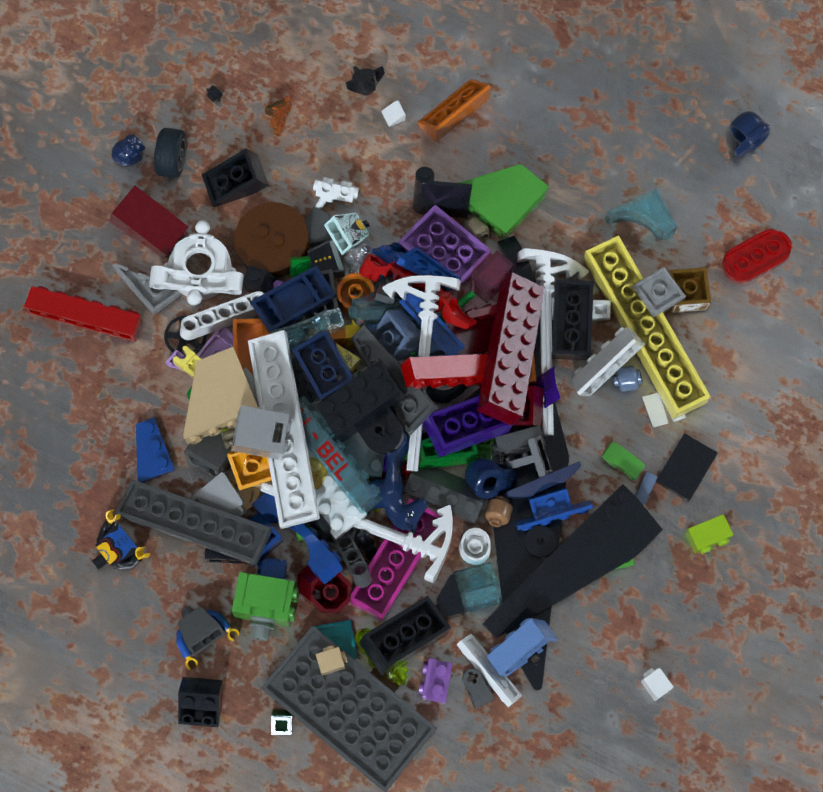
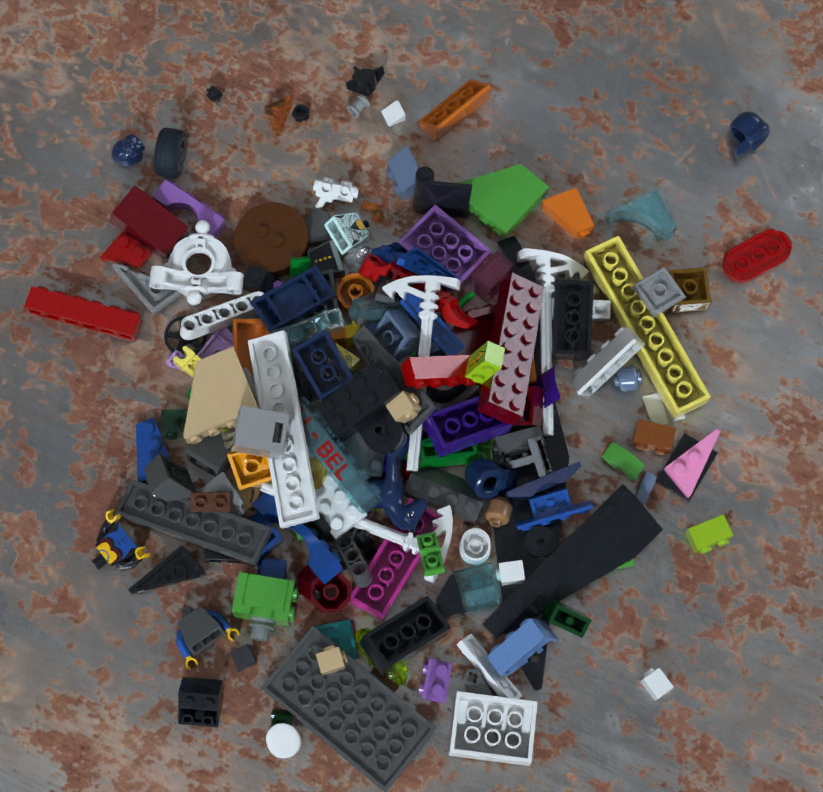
(126, 252): none -> red wing
(168, 479): none -> dark grey slope
(171, 421): none -> clear green brick
(173, 198): none -> medium lavender arch
(174, 569): none -> black wing
(210, 501): none -> reddish brown hinge
(235, 178): black slope -> none
(243, 658): none -> black slope
(283, 740): none -> white piece
(301, 109): none -> black plate
(358, 106): none -> light grey bush
(374, 209): none -> clear orange arm
(402, 171): none -> sand blue slope
(404, 407): none -> tan brick
(430, 554): none -> bright green slope
(477, 229): dark tan head -> none
(485, 362): none -> lime brick
(493, 728): none -> white slope
(510, 573): none -> white brick
(566, 618): none -> dark green brick
(570, 213): none -> orange slope
(653, 437): none -> dark orange brick
(689, 466): none -> bright pink wing

